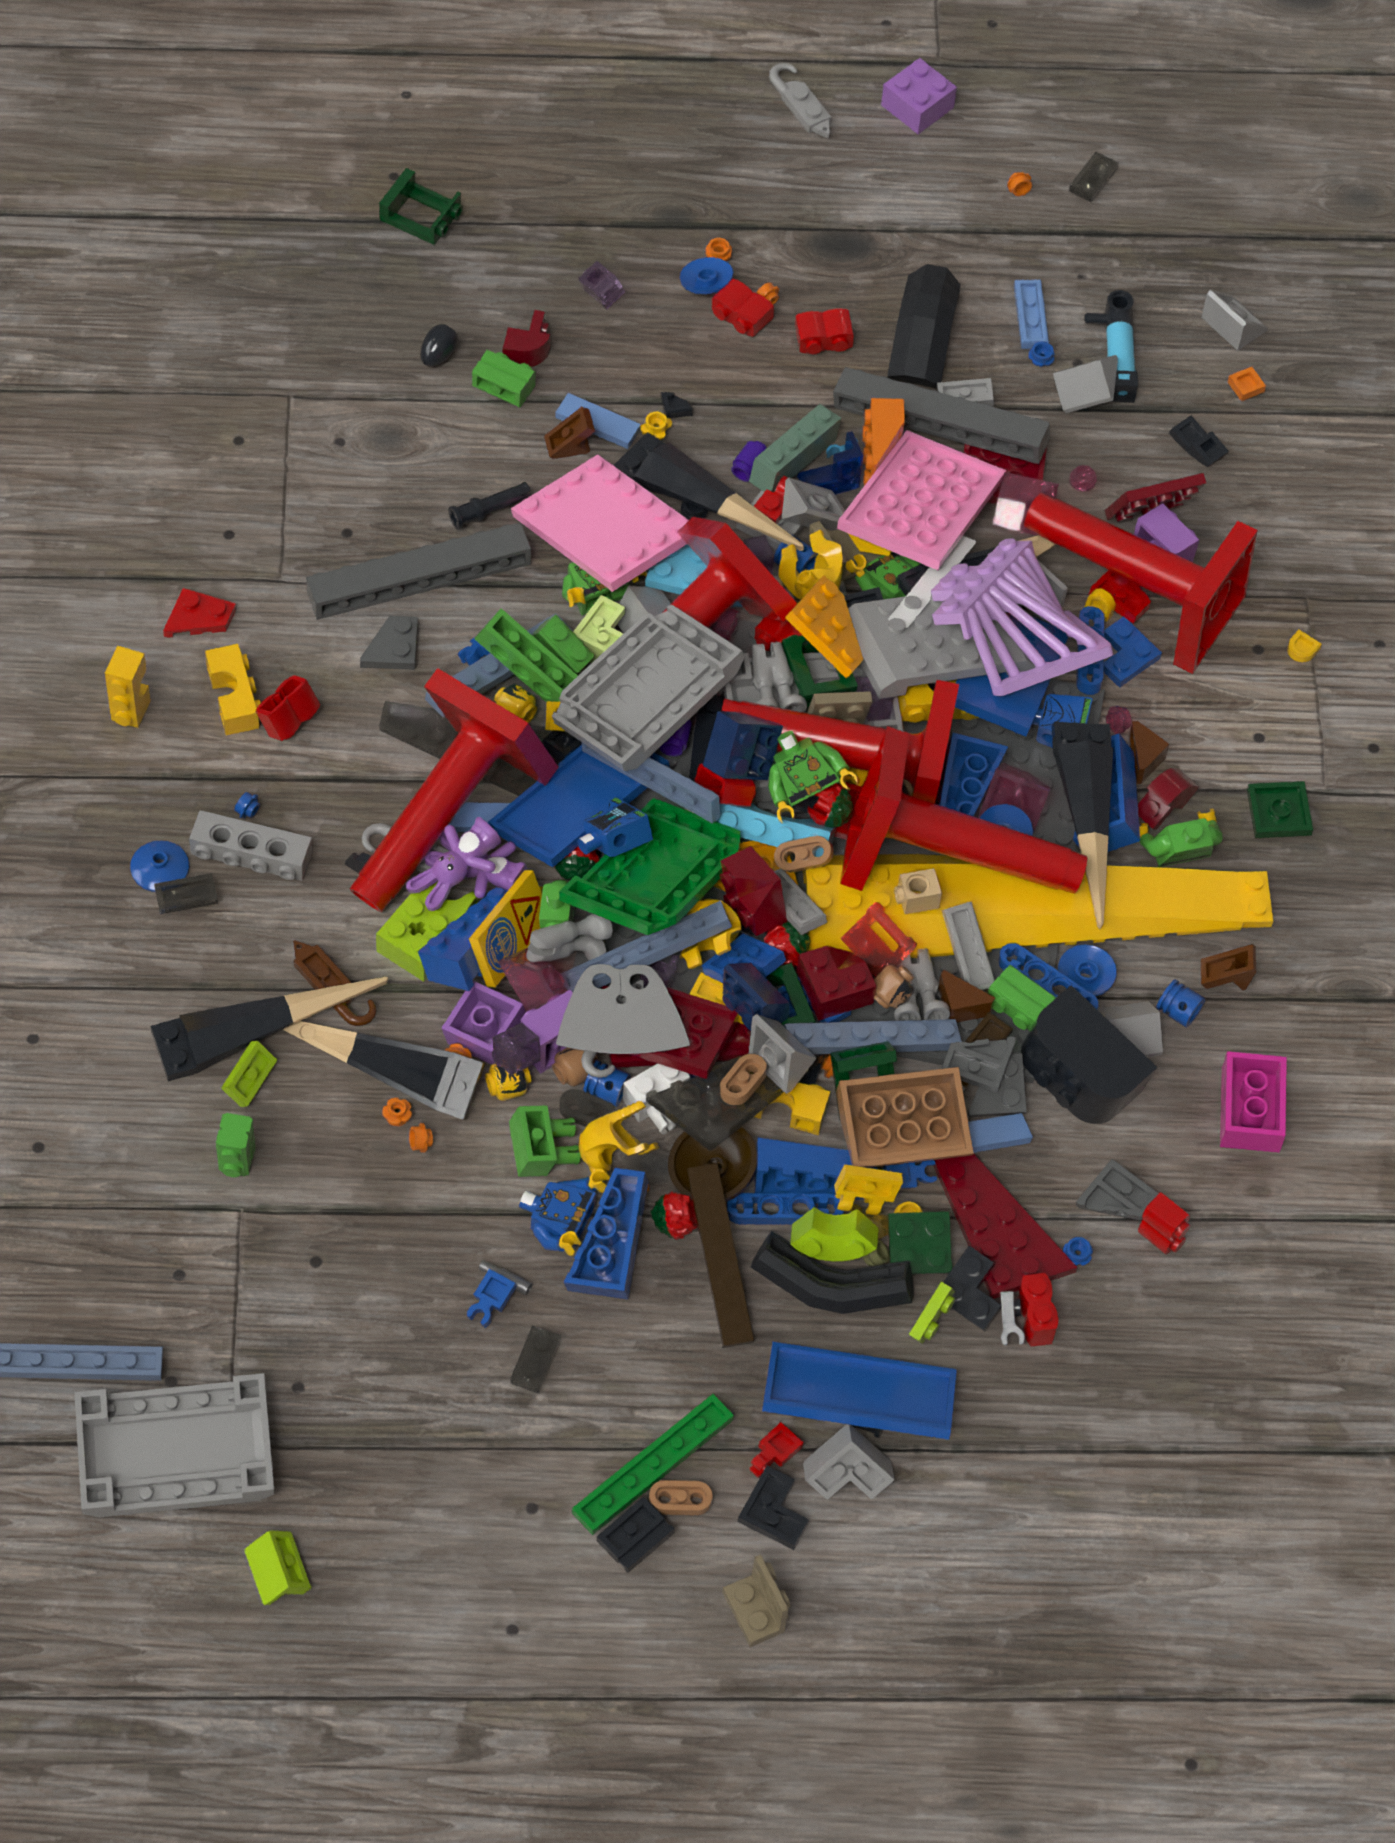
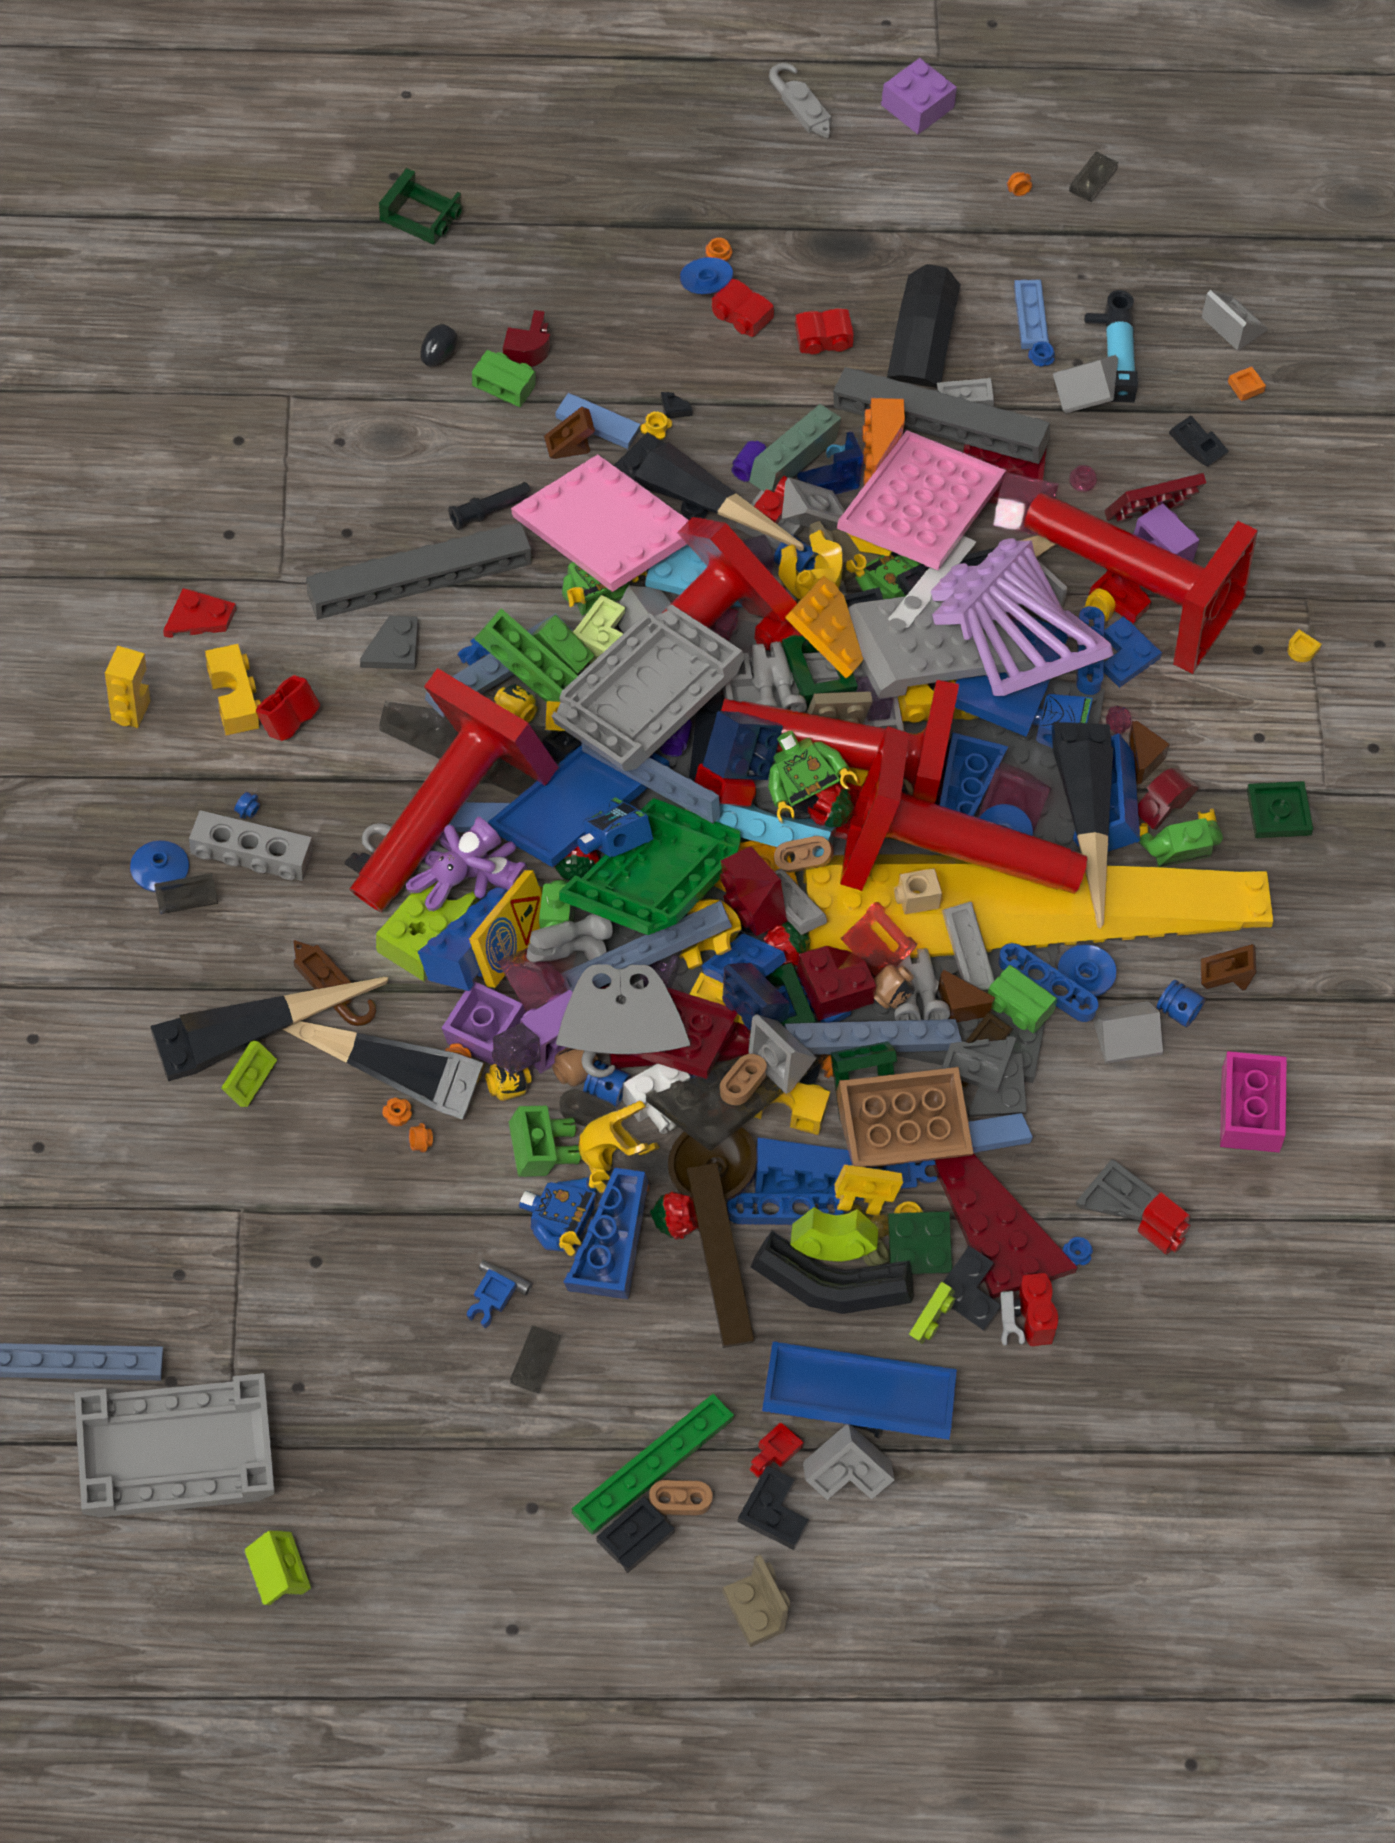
(235, 1145): bright green brick -> none
(601, 284): clear purple brick -> none
(769, 292): orange plate -> none
(1084, 1059): black brick -> none

